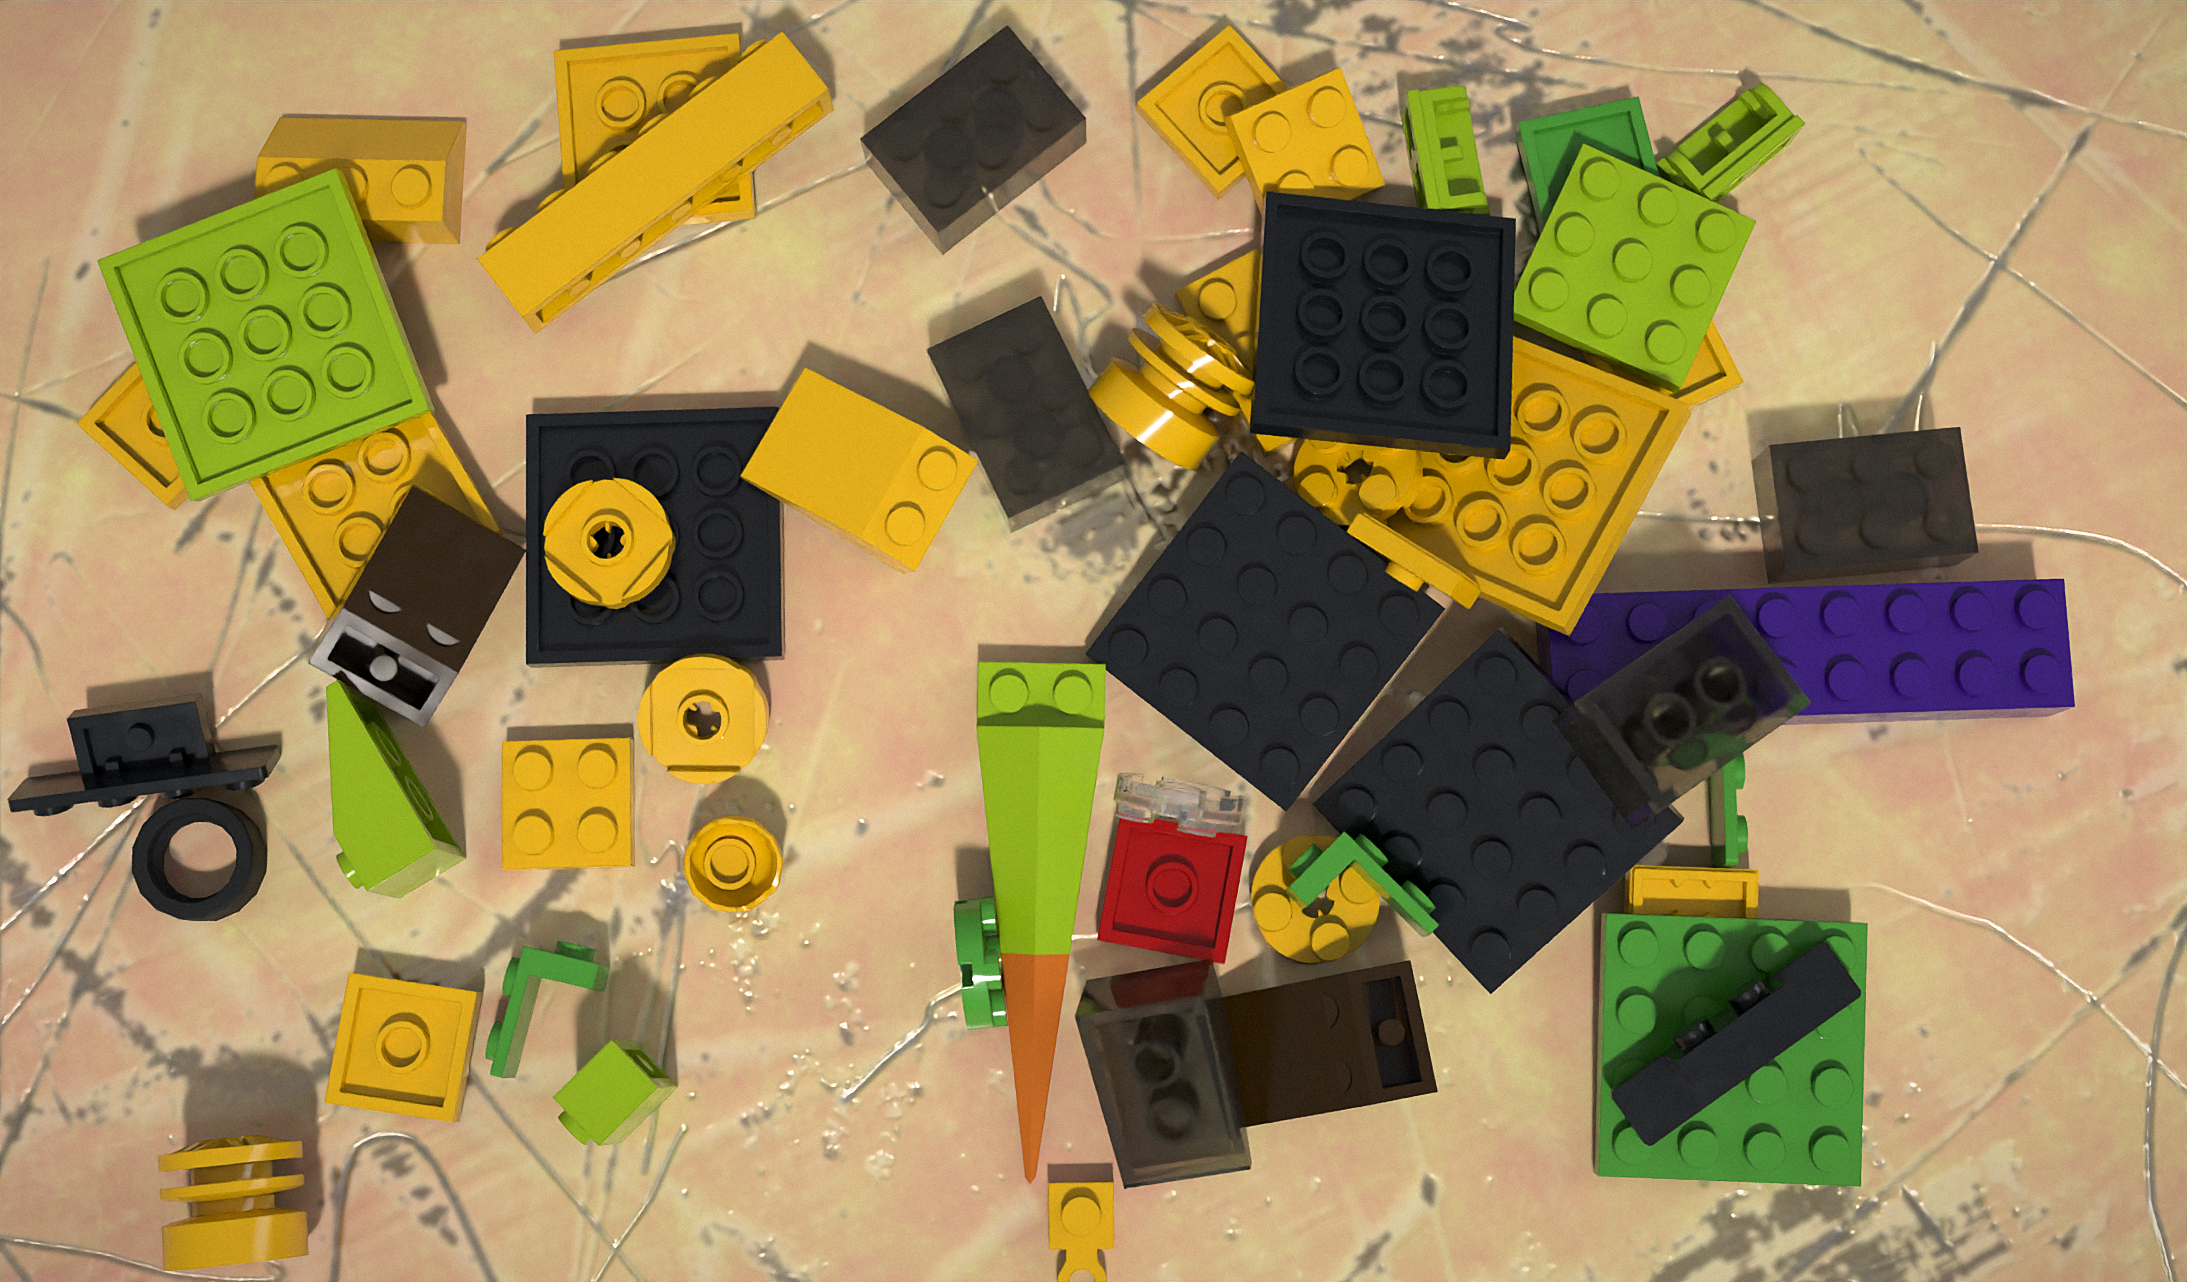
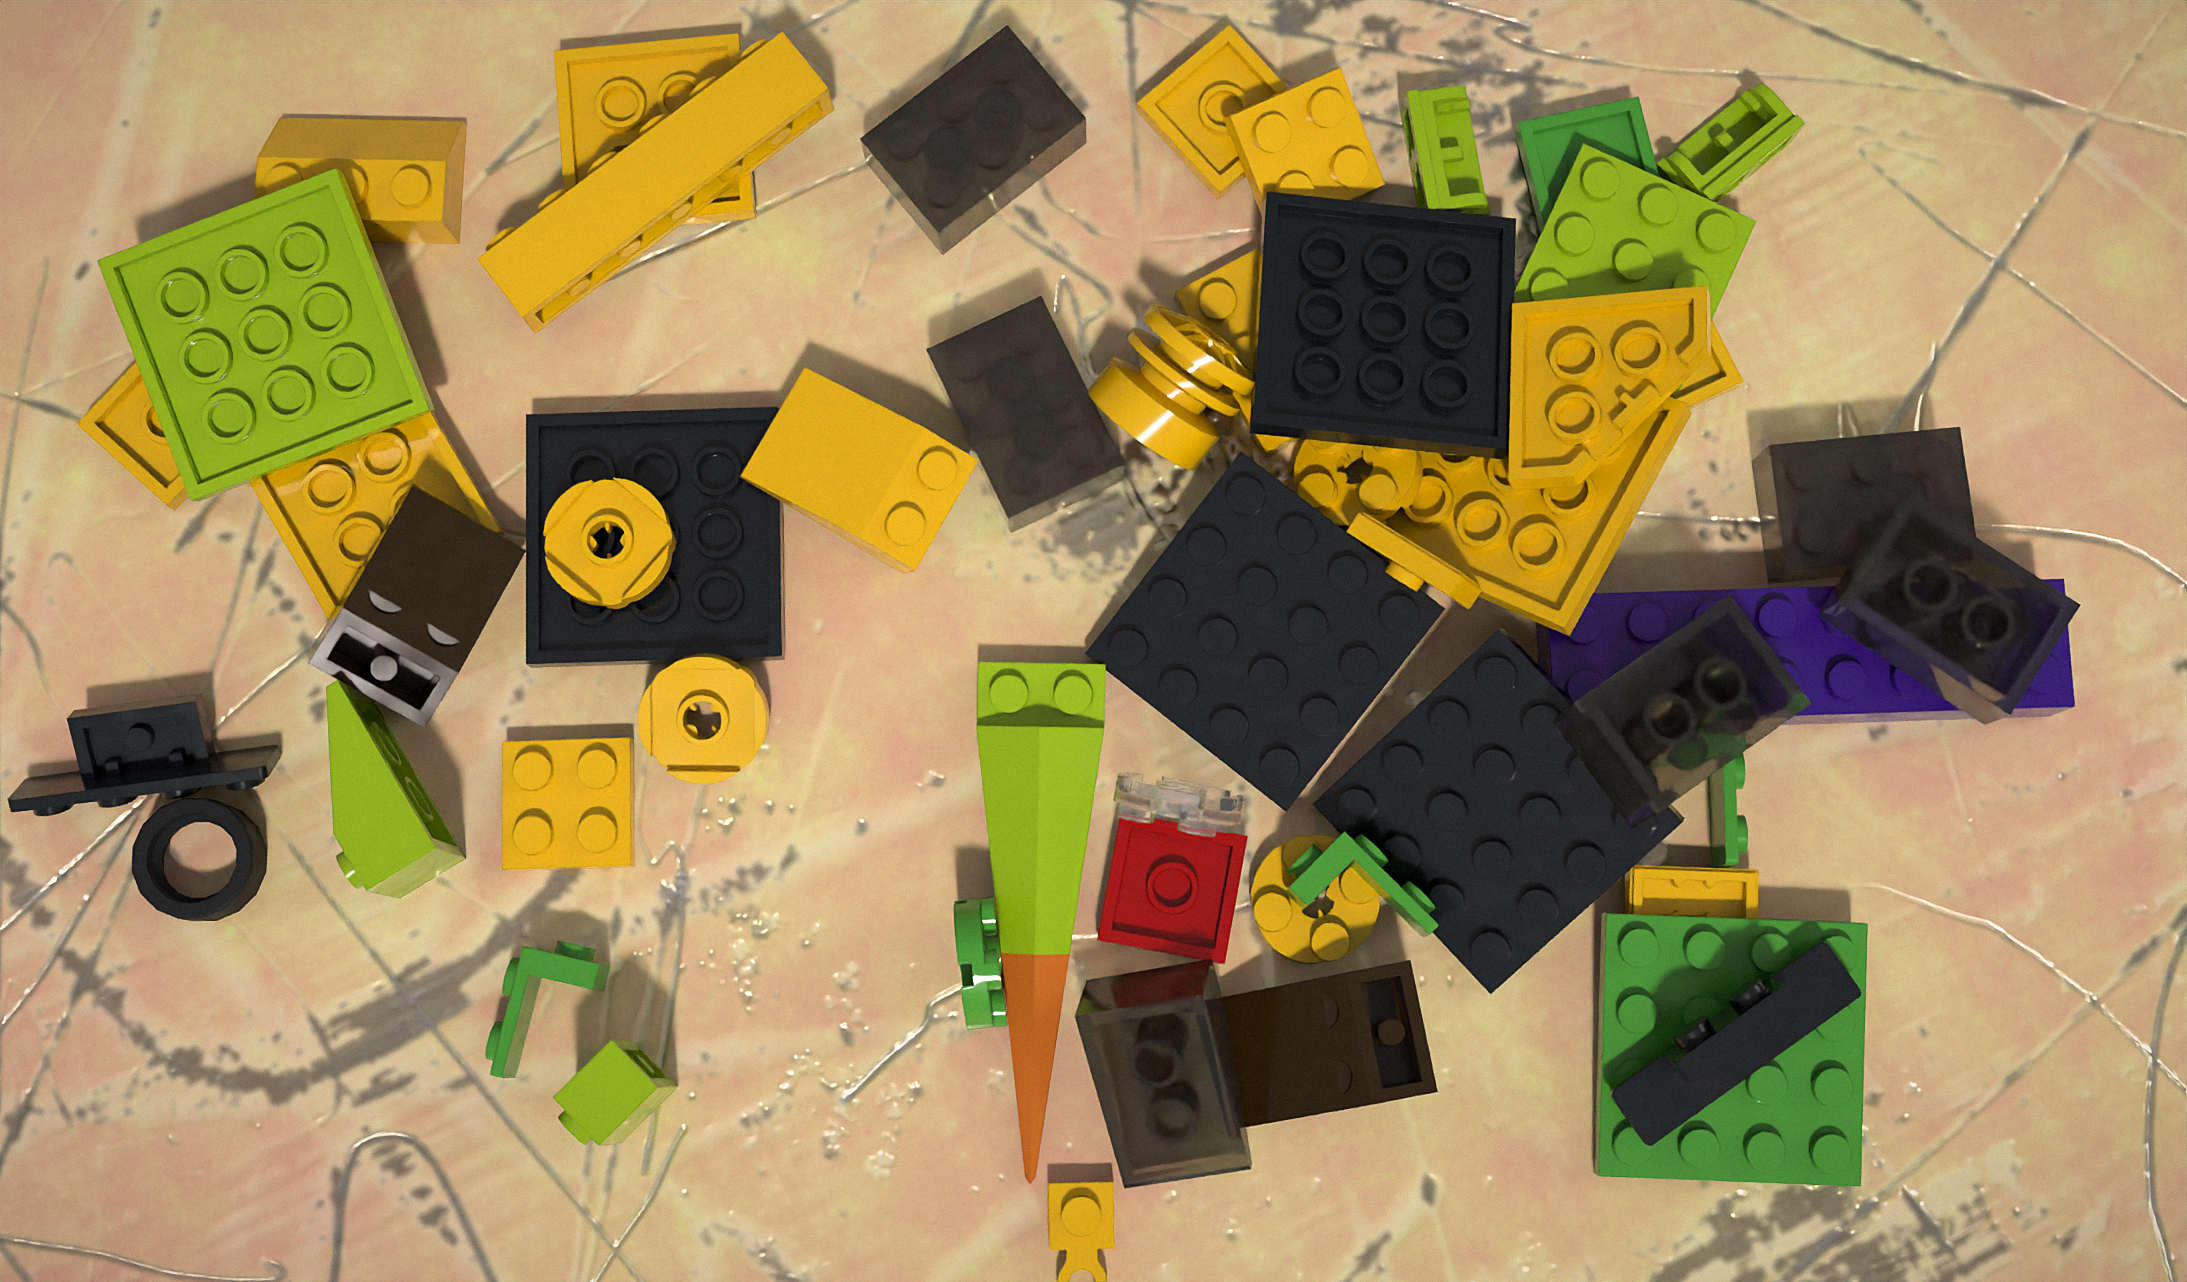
(233, 1204): yellow wheel -> none
(403, 1047): yellow plate -> none
(733, 863): yellow hair -> none
(1594, 374): none -> yellow plate
(1948, 610): none -> clear smoke brick

